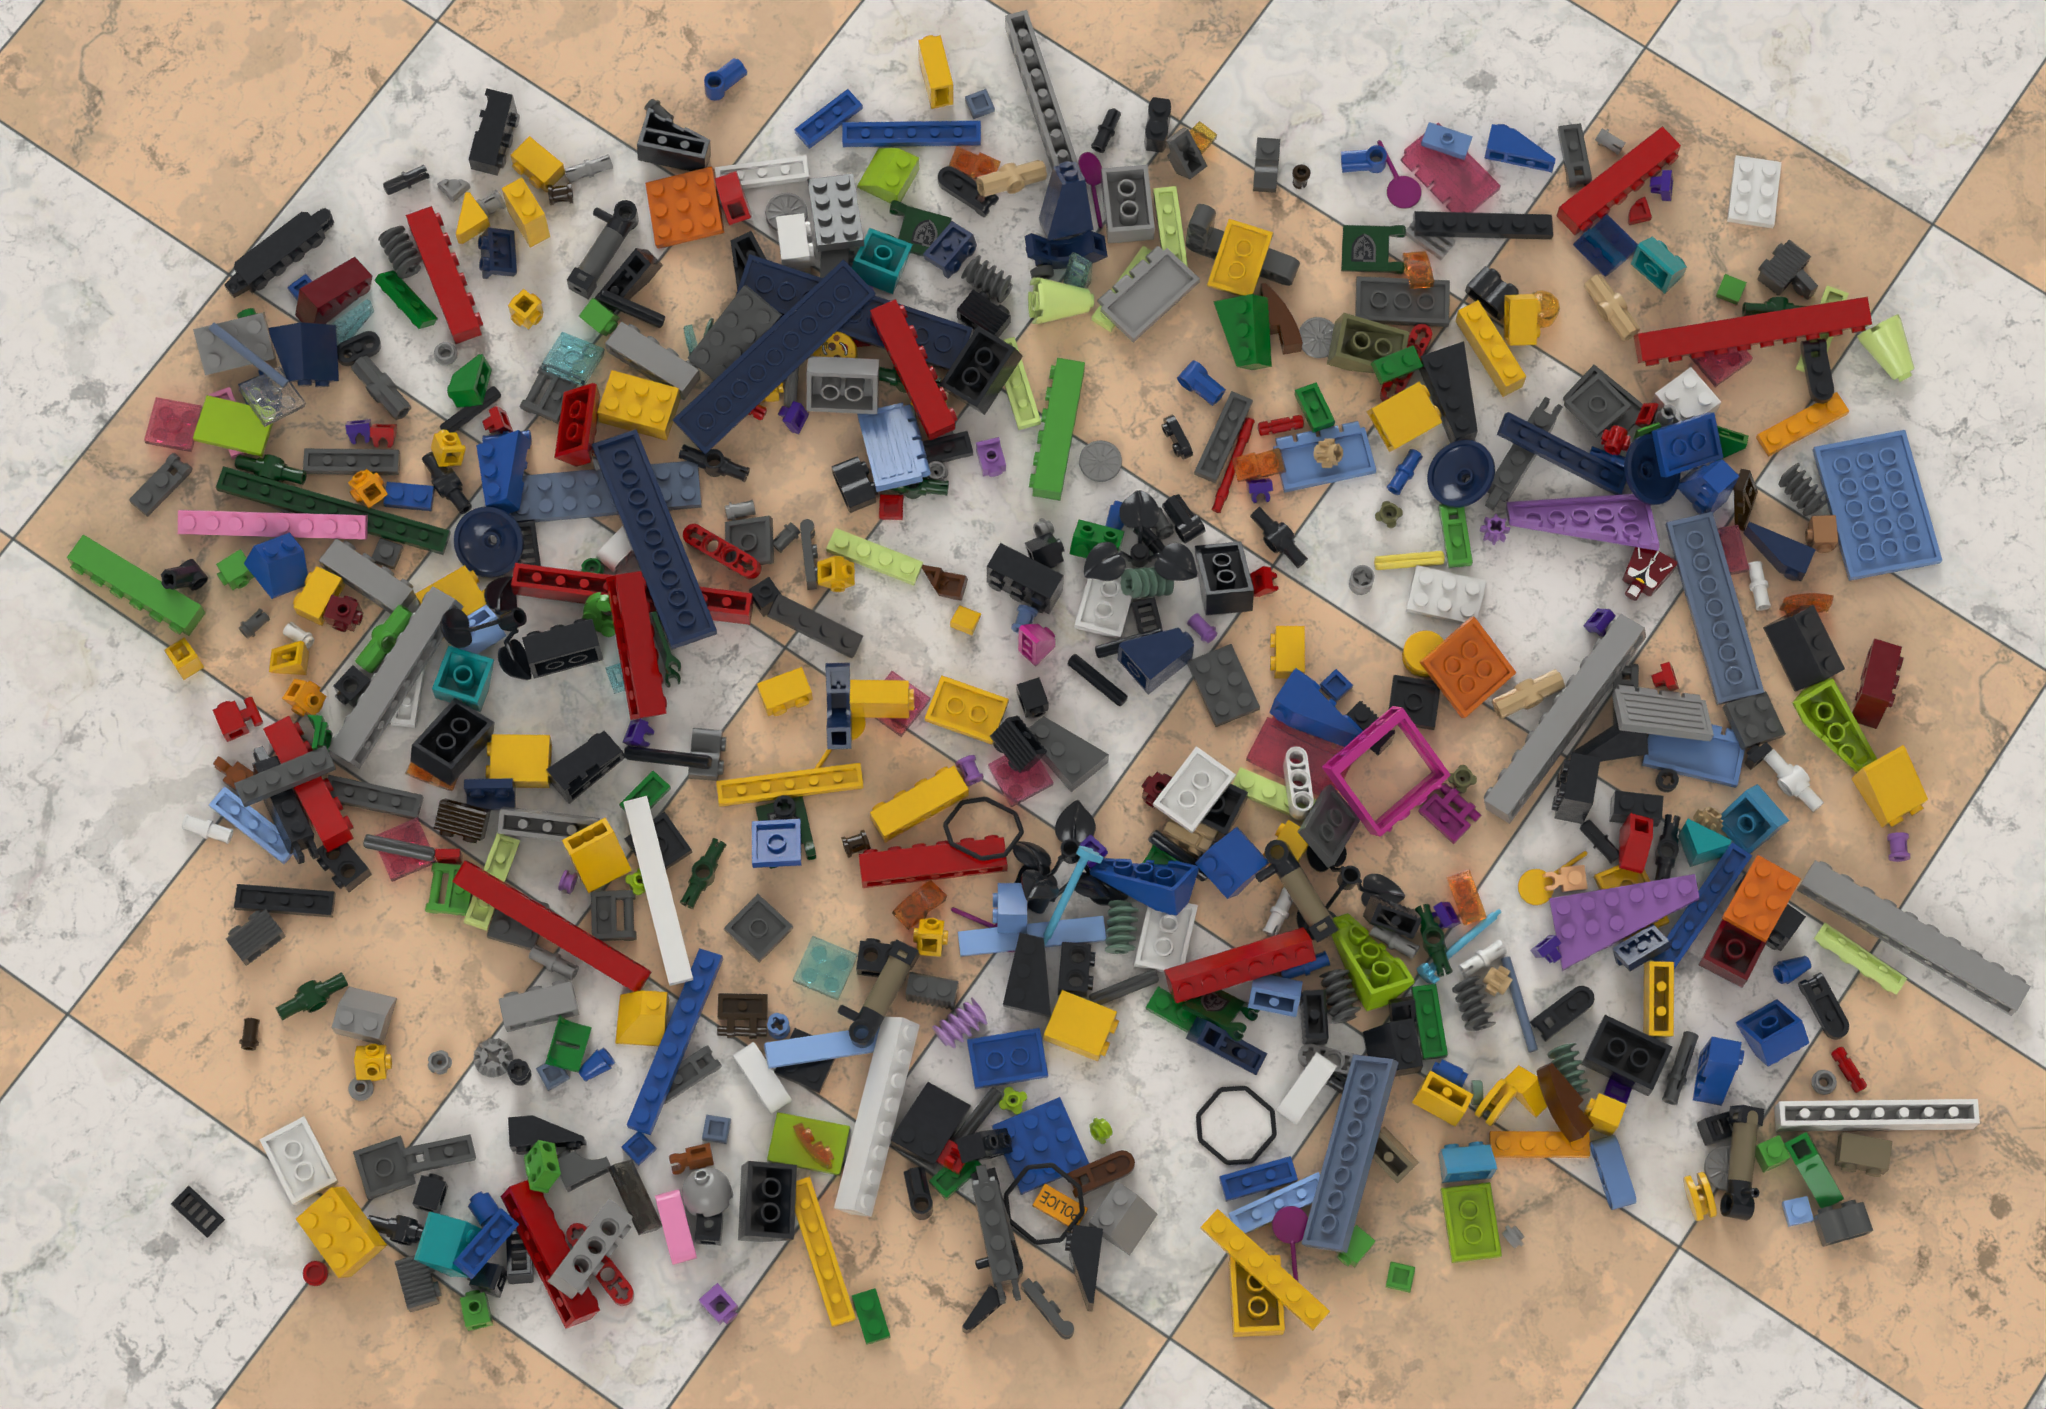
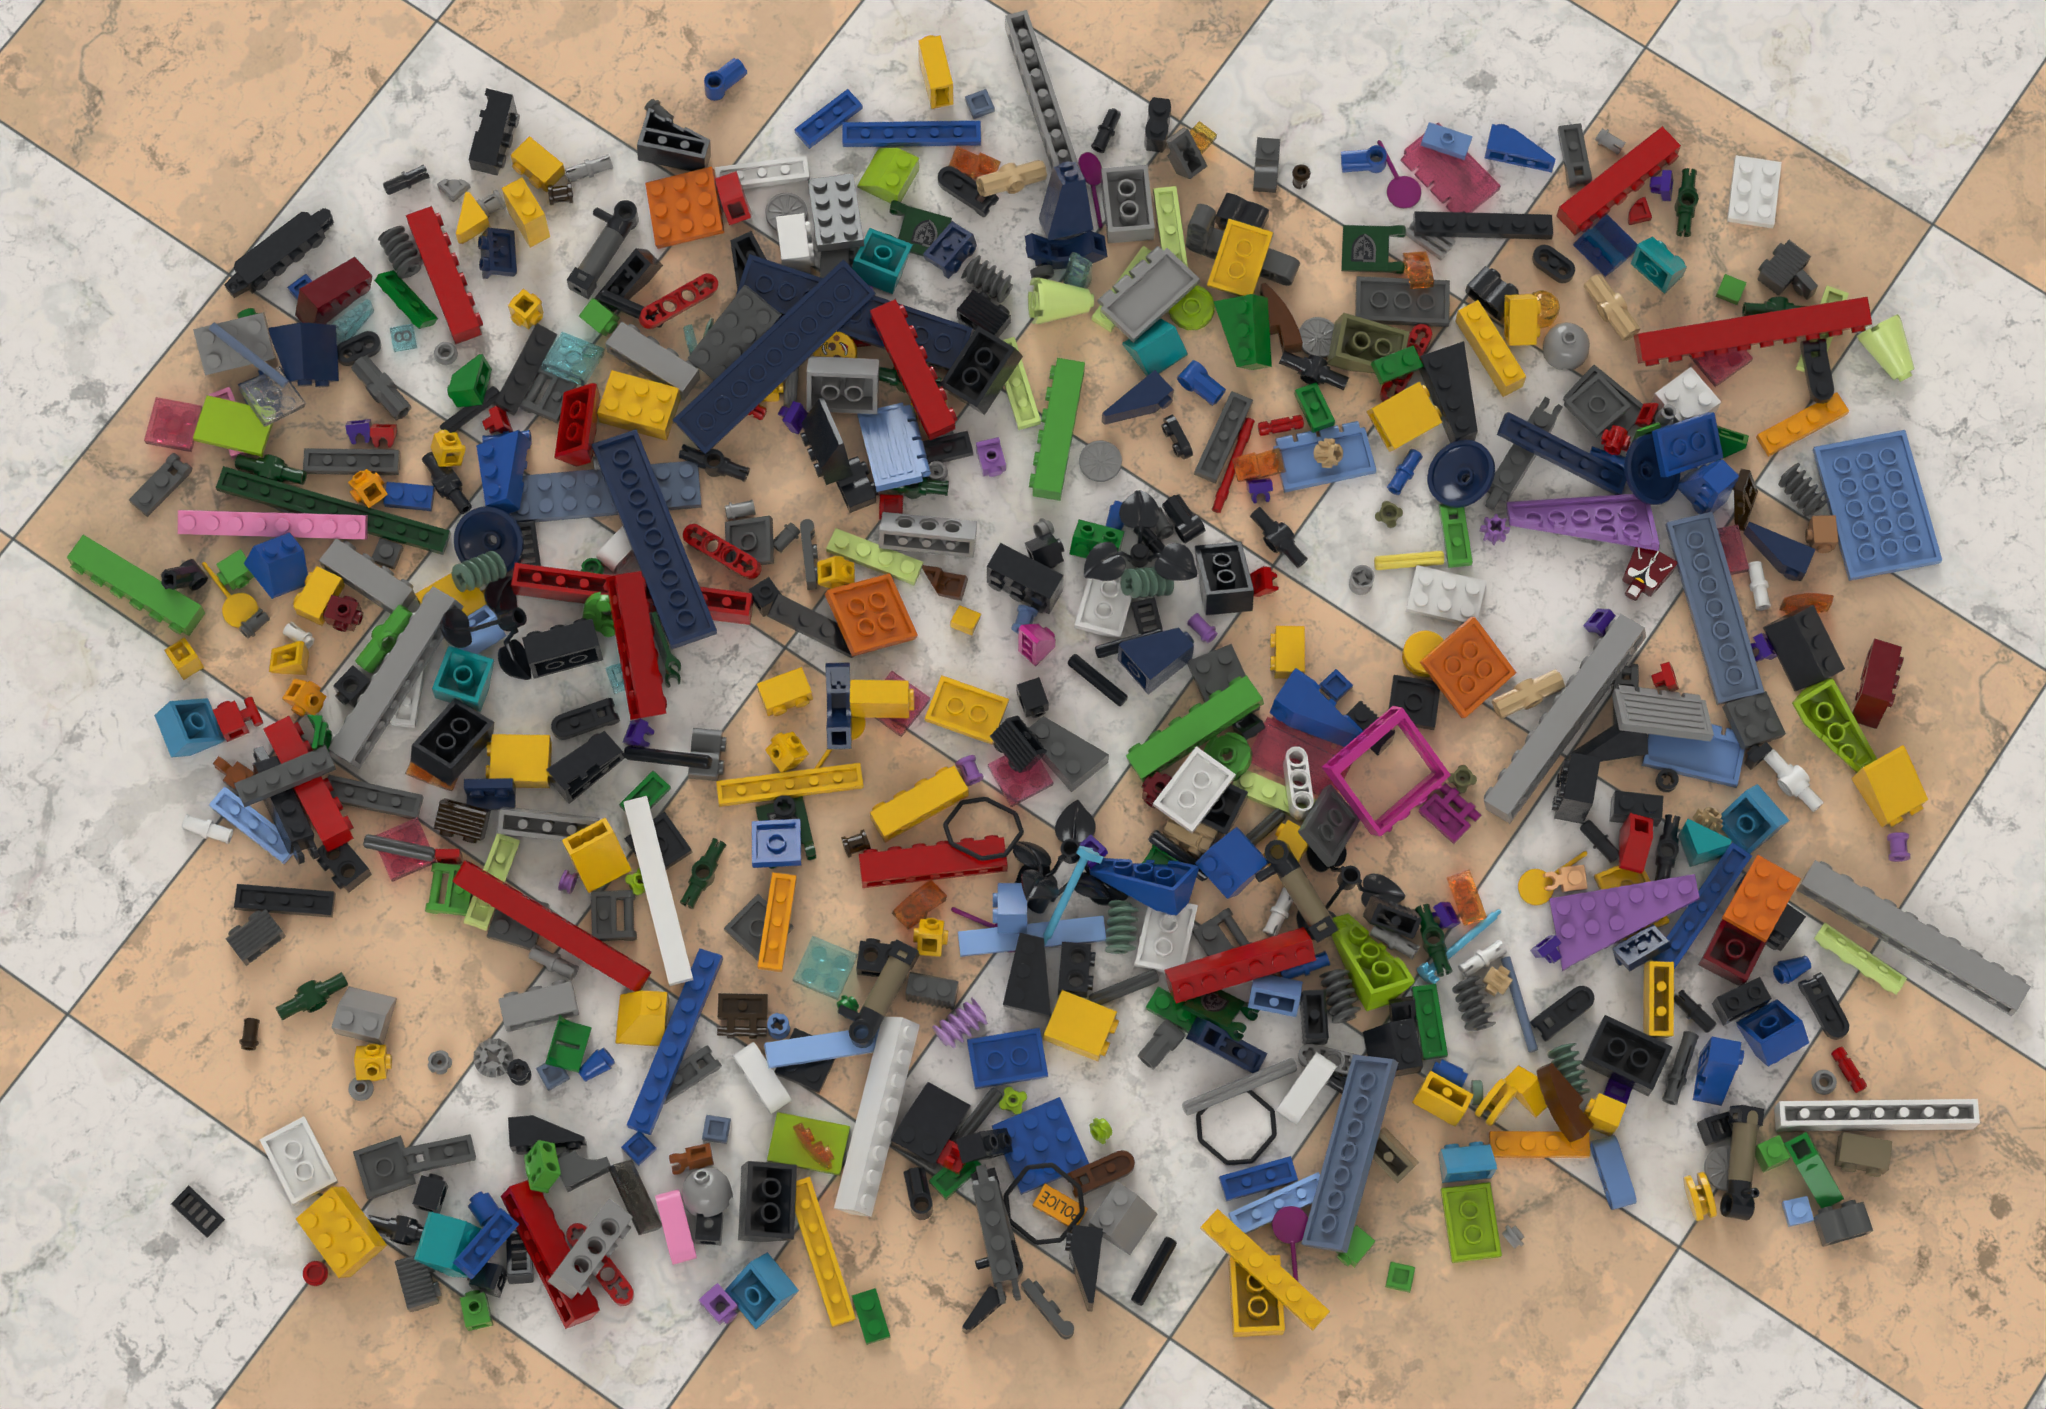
(188, 727): none -> dark azure slope
(236, 607): none -> yellow piece
(403, 337): none -> clear light blue tile
(478, 571): none -> sand green piece
(525, 369): none -> black plate
(584, 719): none -> black plate
(677, 299): none -> red beam
(761, 1290): none -> dark azure slope
(777, 922): none -> light orange plate
(786, 751): none -> yellow brick
(825, 444): none -> black slope
(849, 1002): none -> green plate
(871, 614): none -> orange plate
(927, 534): none -> light grey brick
(1141, 400): none -> dark blue slope
(1153, 1271): none -> black axle
(1157, 348): none -> teal slope
(1165, 1038): none -> dark grey piece
(1194, 309): none -> lime tile
(1195, 728): none -> bright green brick
(1213, 939): none -> dark grey plate
(1232, 743): none -> bright green plate
(1239, 1086): none -> light grey axle
(1241, 210): none -> black brick
(1248, 726): none -> black plate
(1266, 826): none -> dark grey axle
(1313, 370): none -> black pin
(1555, 263): none -> black plate
(1566, 346): none -> light grey cylinder
(1686, 212): none -> dark green pin
(1695, 1012): none -> black axle
(1741, 1001): none -> black brick
(1765, 648): none -> dark purple tile

